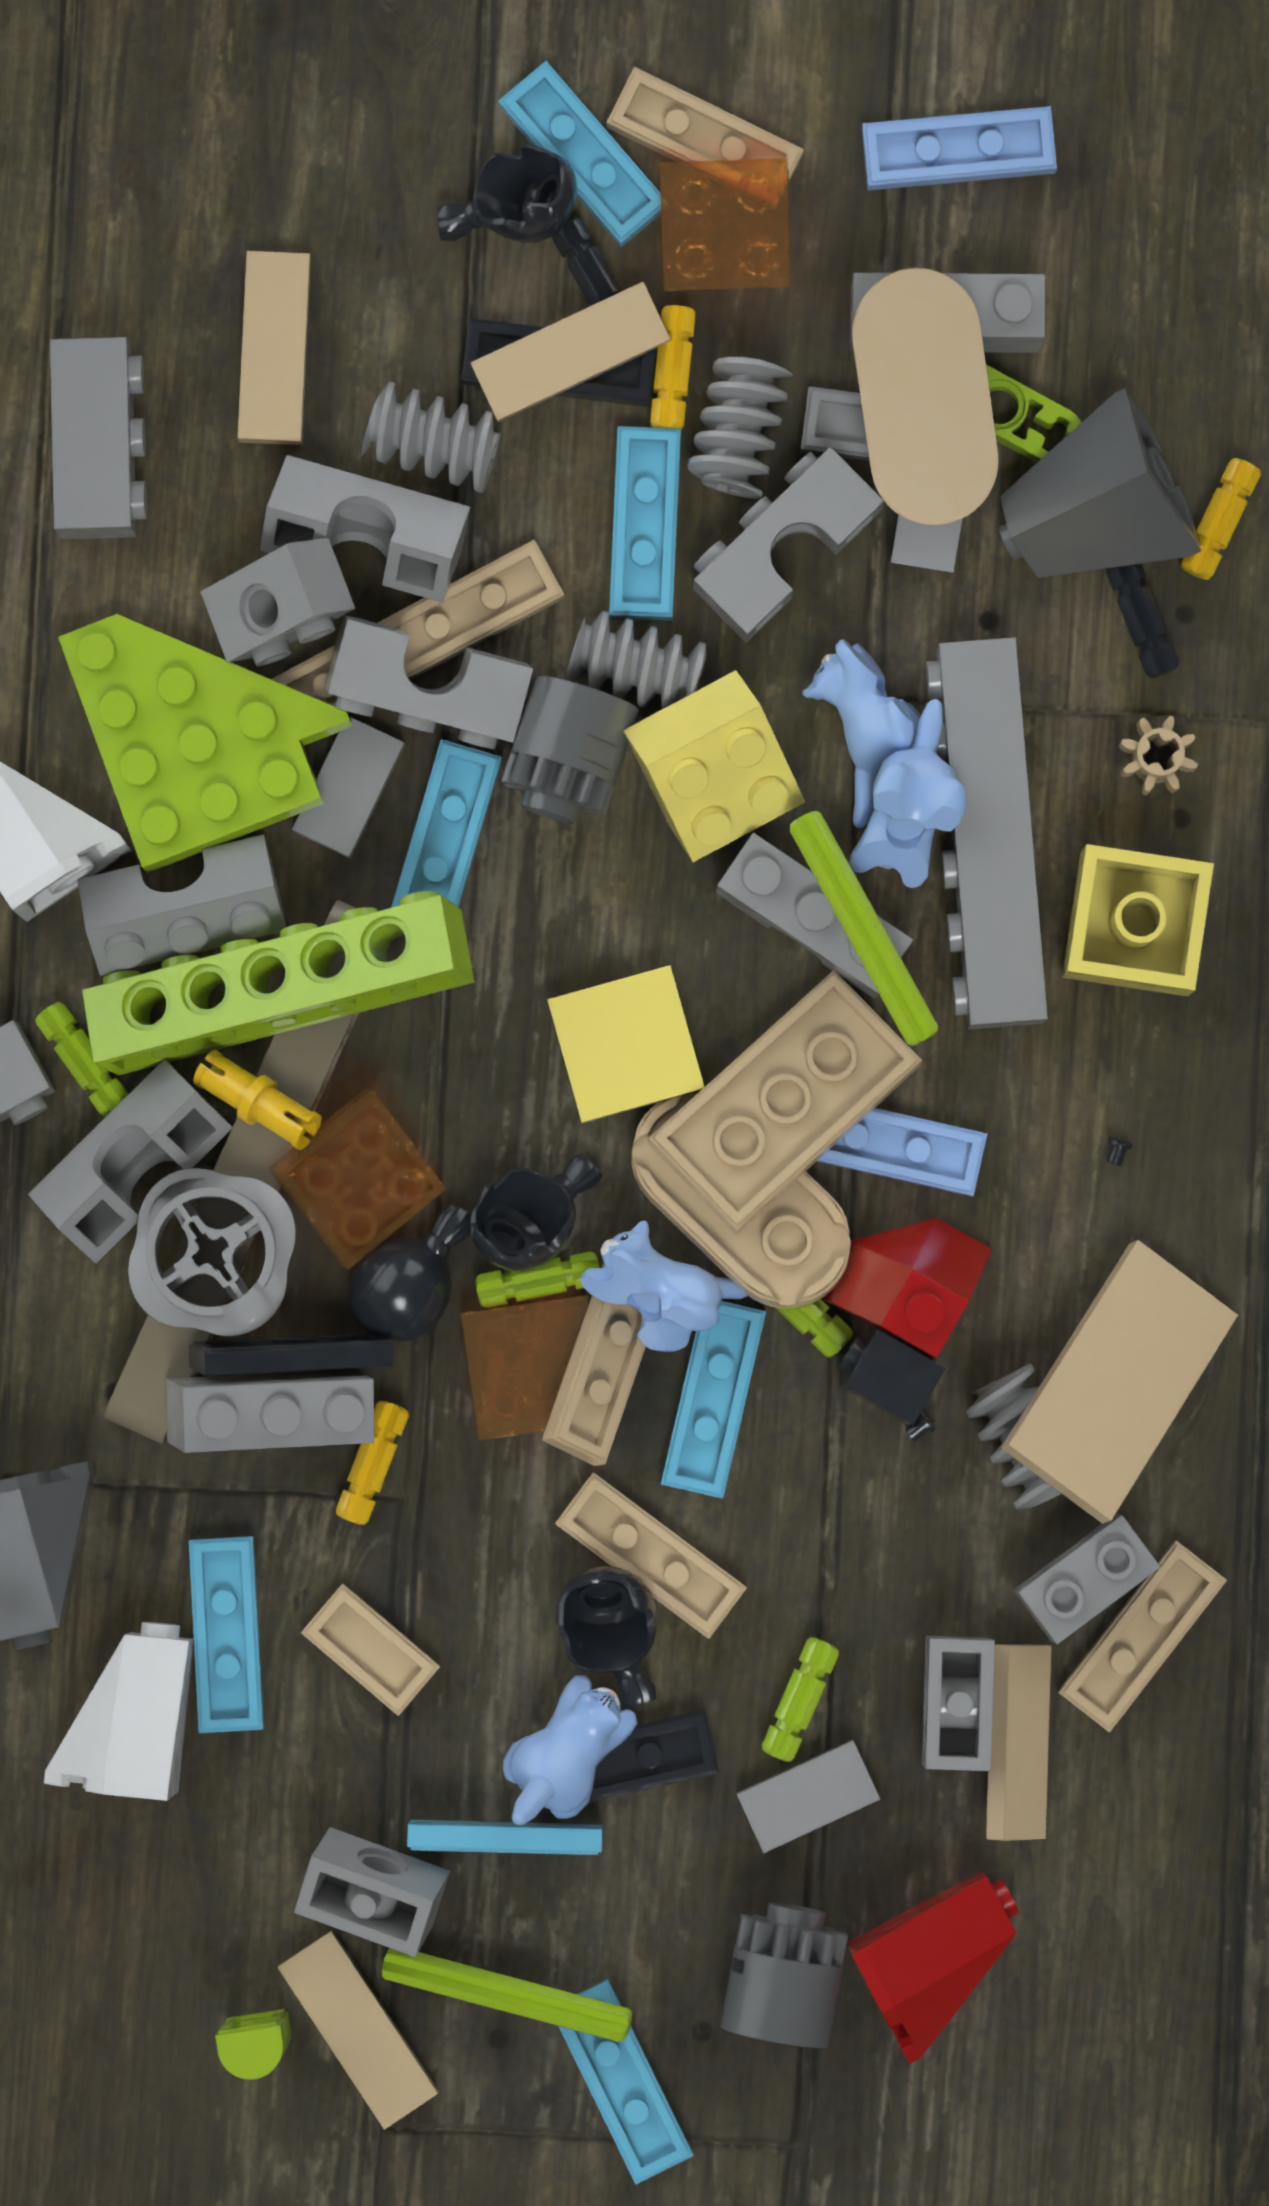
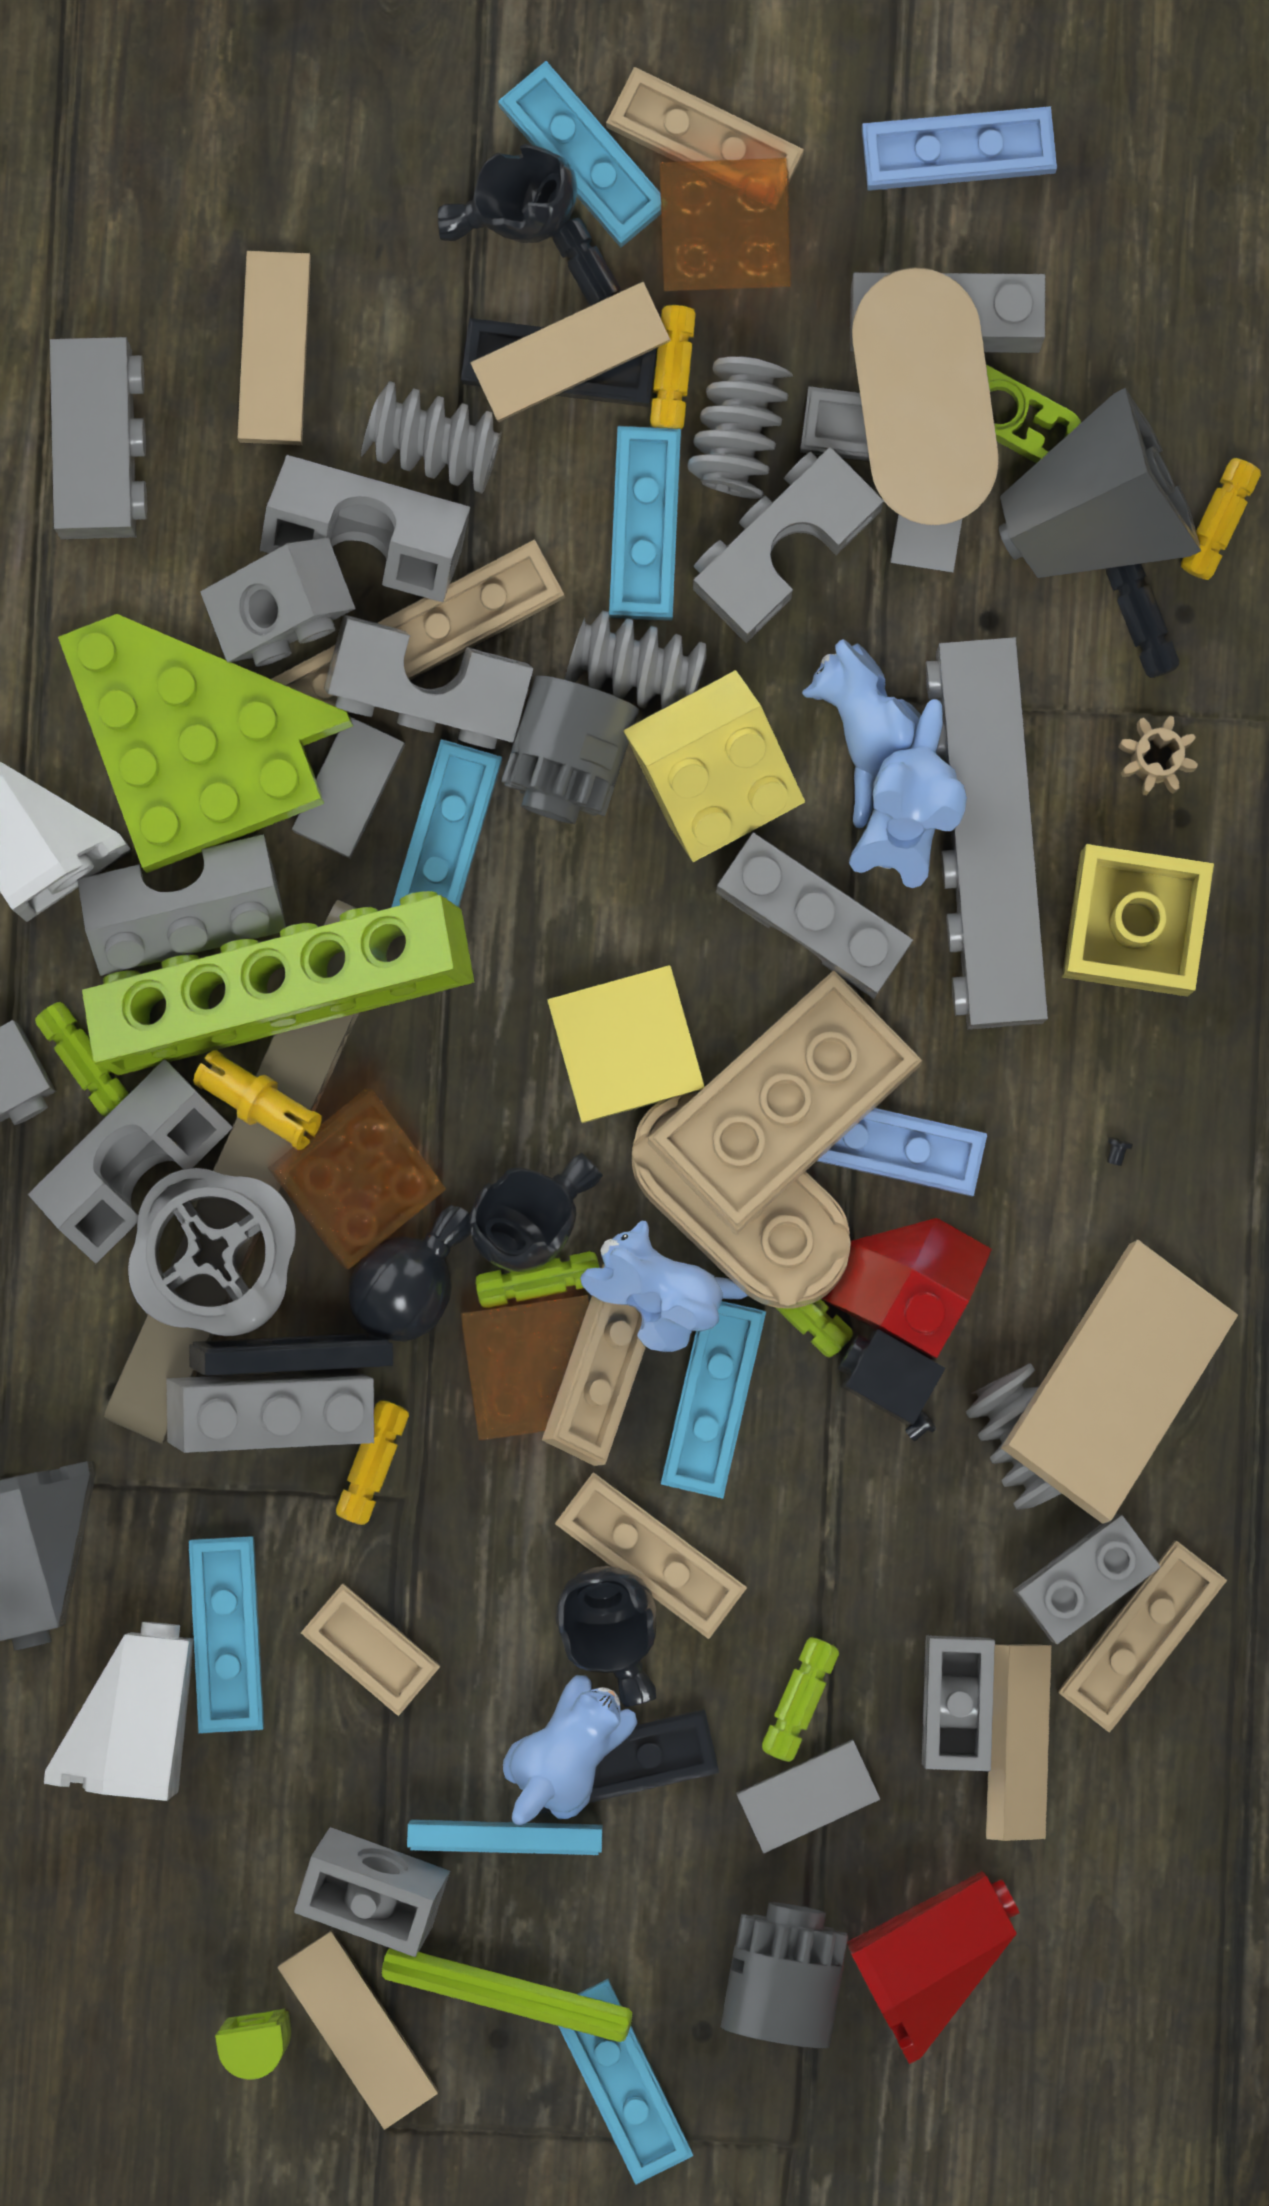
(863, 928): lime axle -> none

